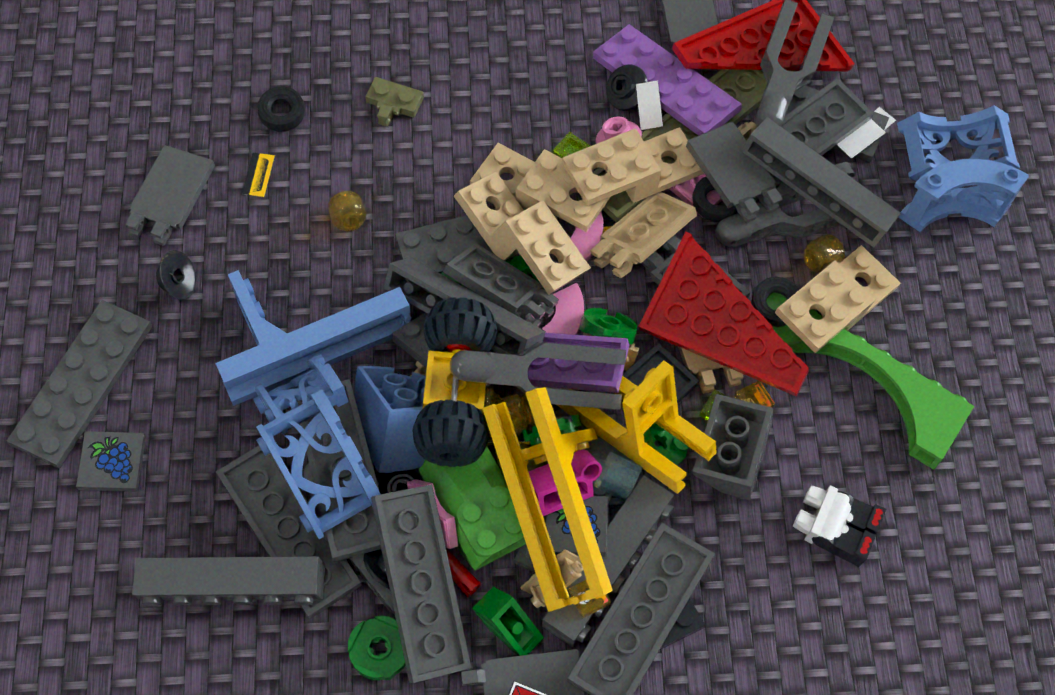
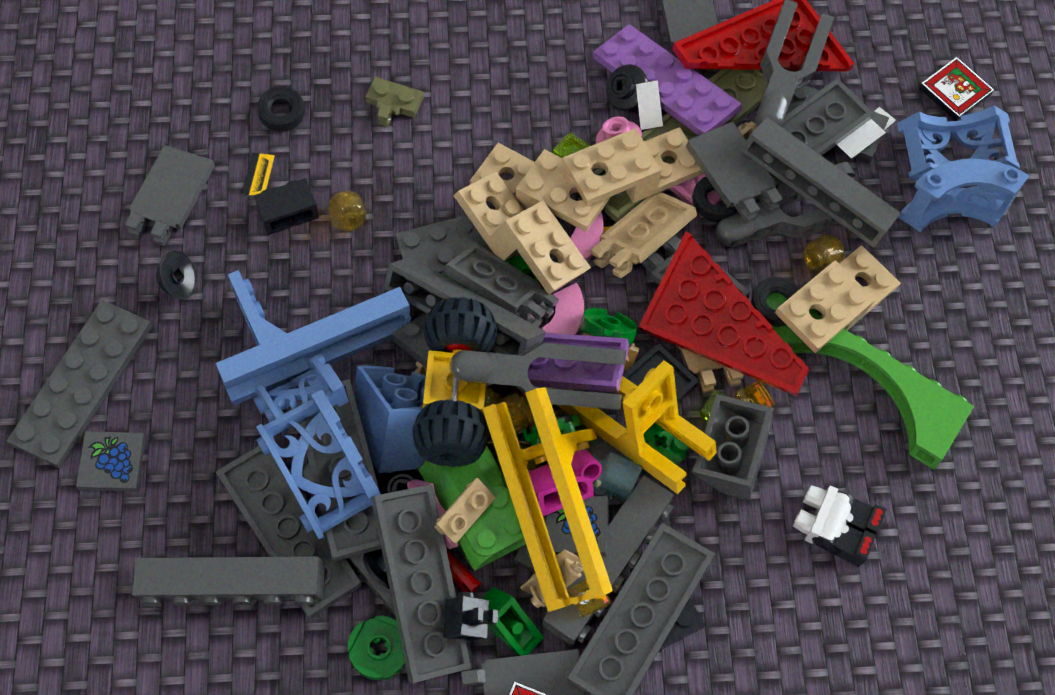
(284, 201): none -> black piece
(464, 511): none -> tan hinge
(468, 617): none -> black brick
(956, 89): none -> tile

